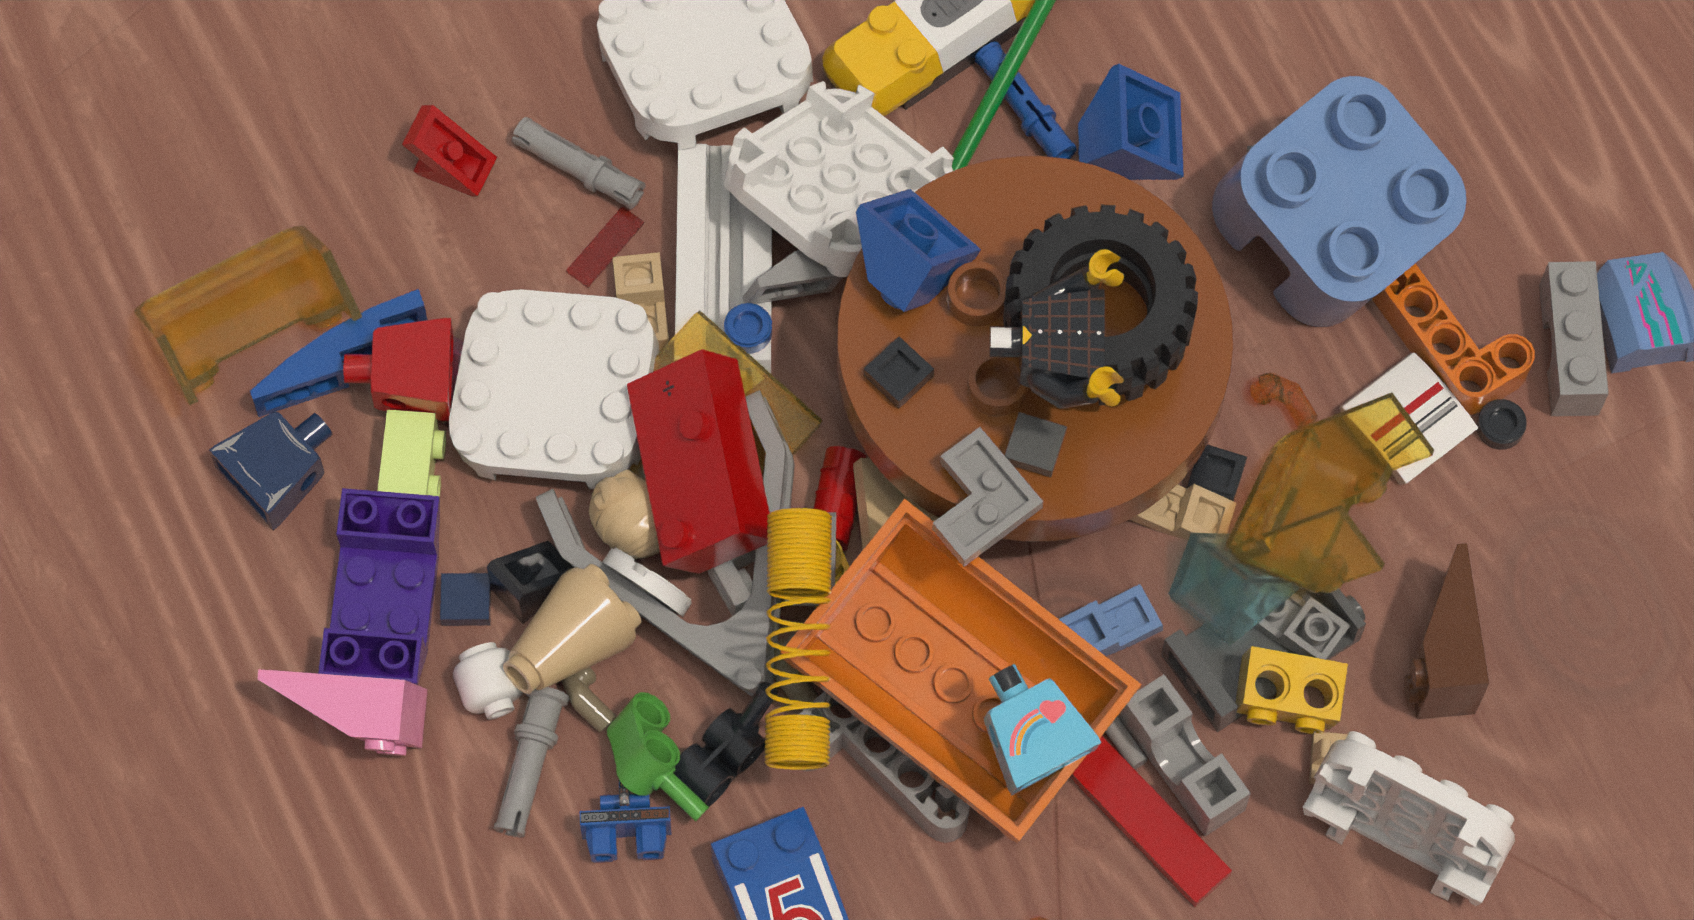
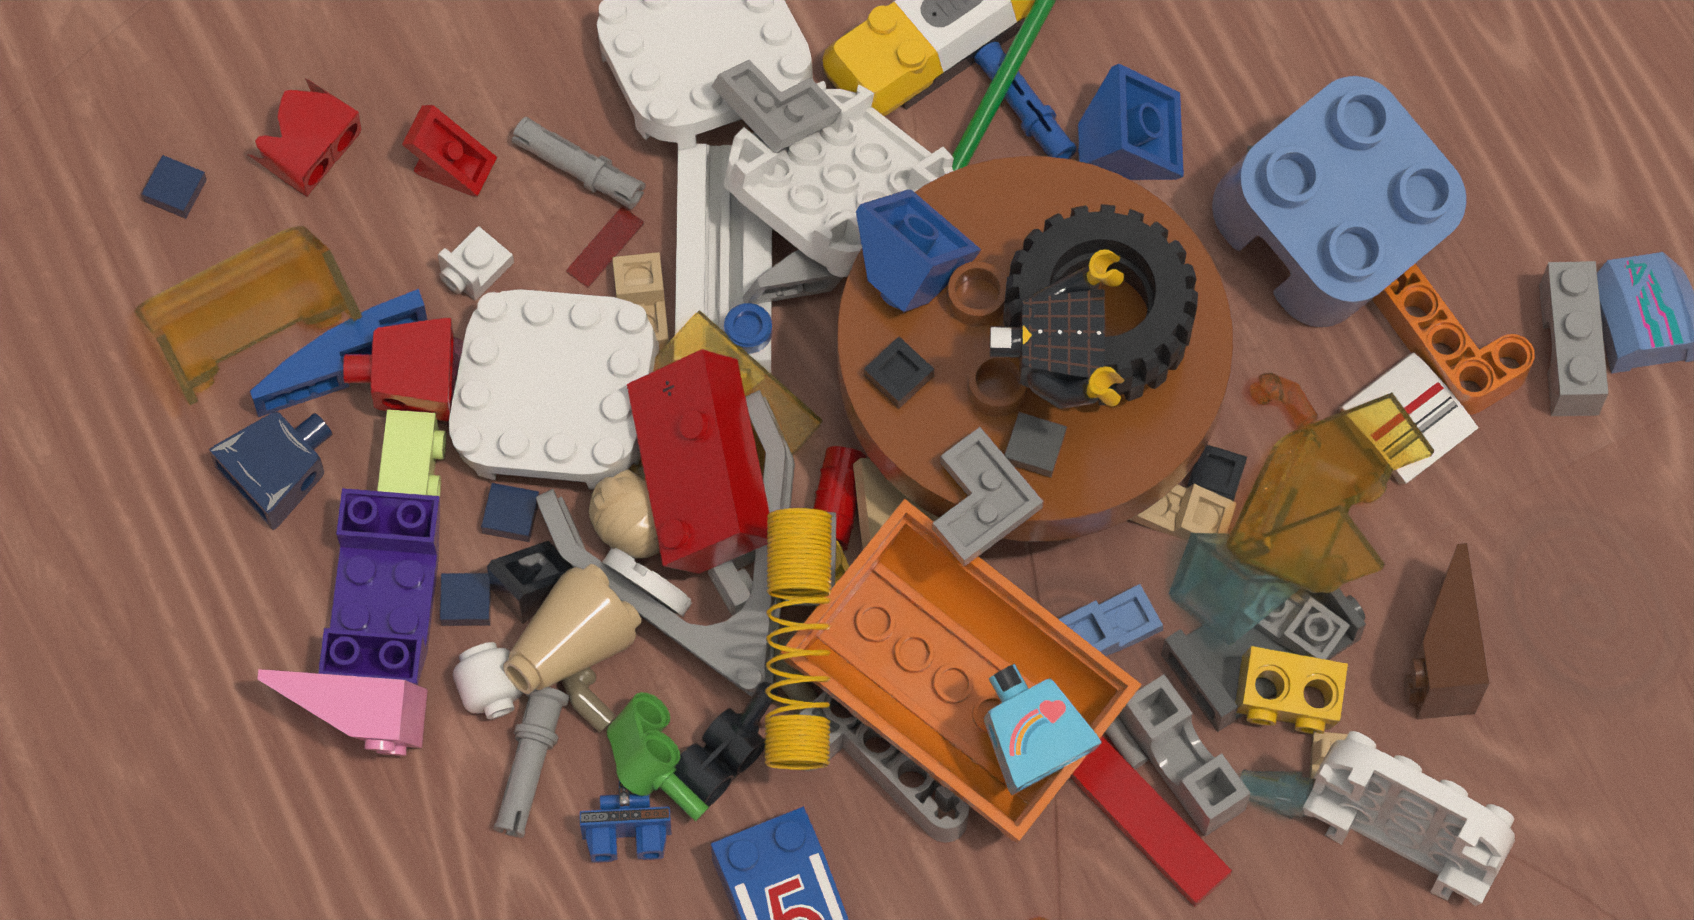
(174, 186): none -> dark blue tile
(314, 136): none -> red piece
(474, 264): none -> white bracket
(510, 512): none -> dark blue tile
(775, 115): none -> light grey plate
(1278, 790): none -> clear light blue cone
(1501, 424): black tile -> none

